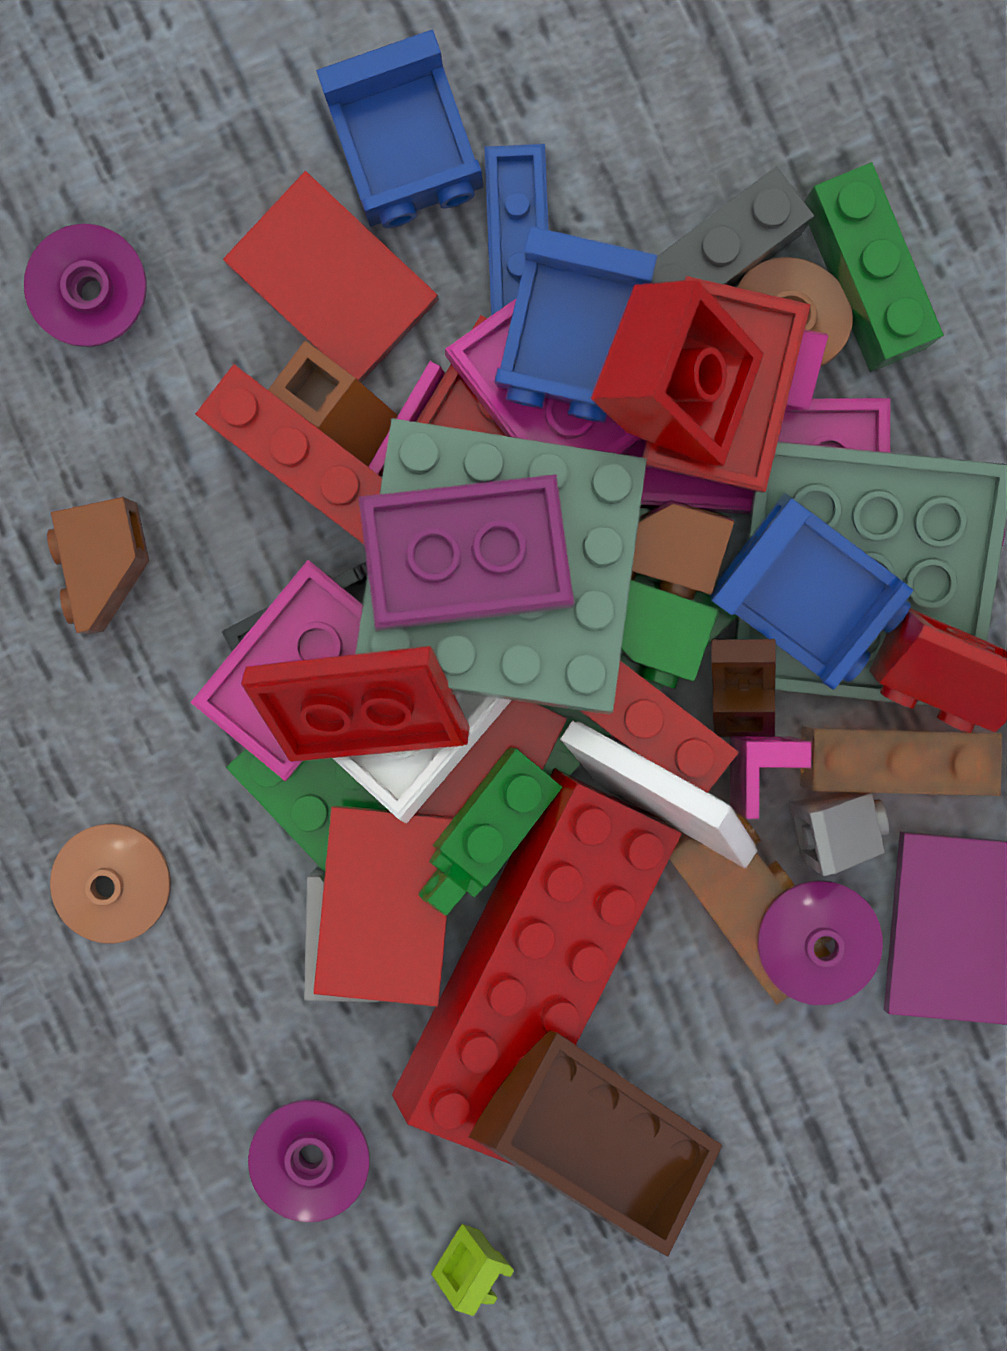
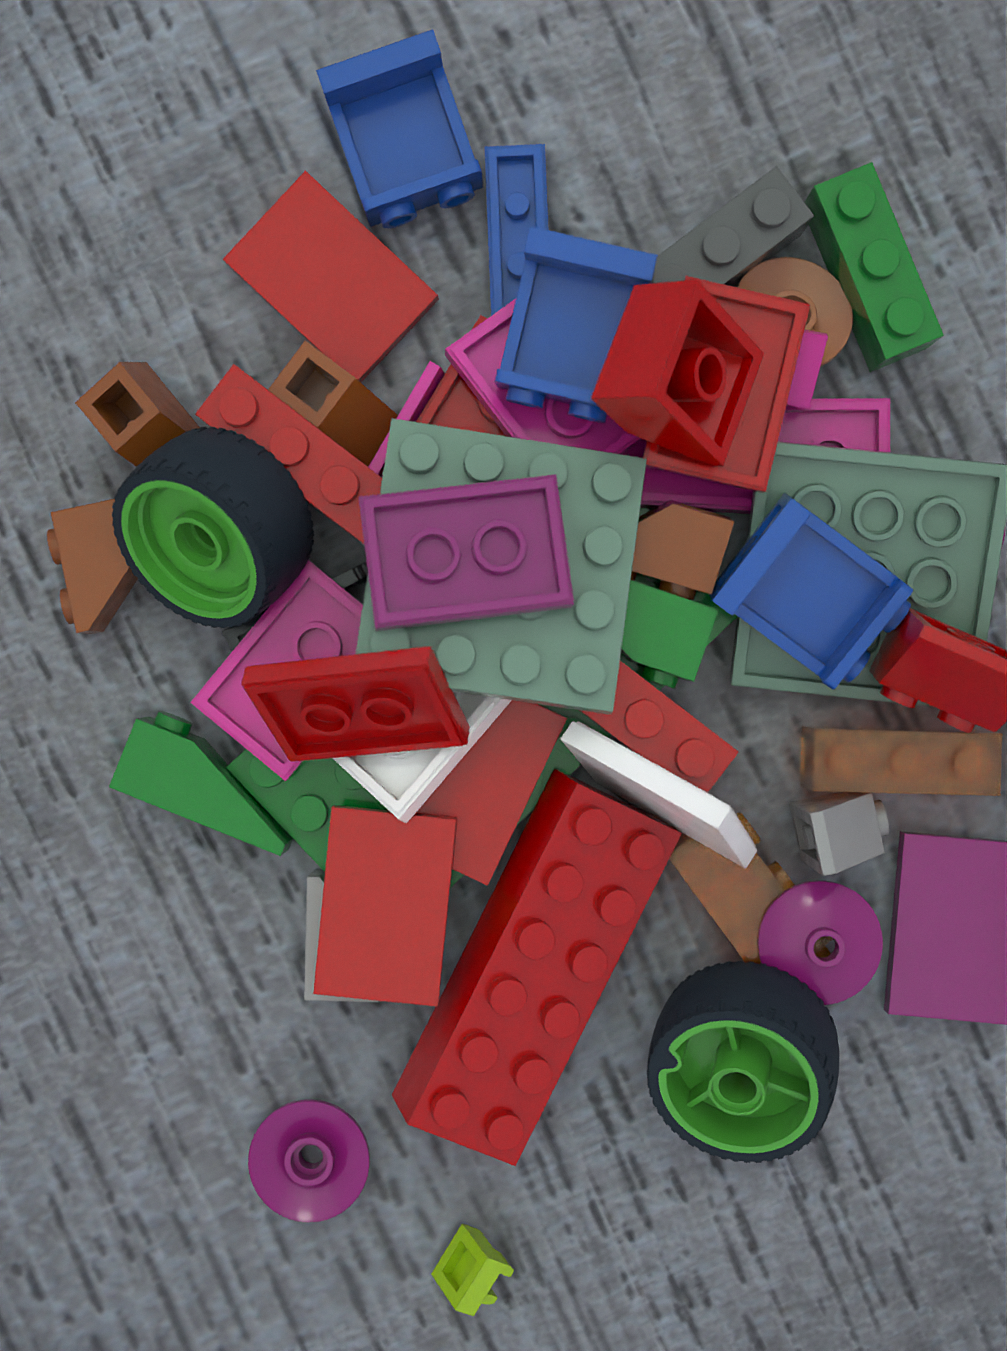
(63, 267): magenta dish -> none
(134, 411): none -> dark orange slope
(137, 873): nougat dish -> none
(190, 779): none -> green slope
(213, 526): none -> wheel
(487, 829): green hinge -> none
(598, 1141): reddish brown slope -> none
(744, 687): reddish brown slope -> none
(744, 1062): none -> wheel
(763, 753): dark pink panel -> none

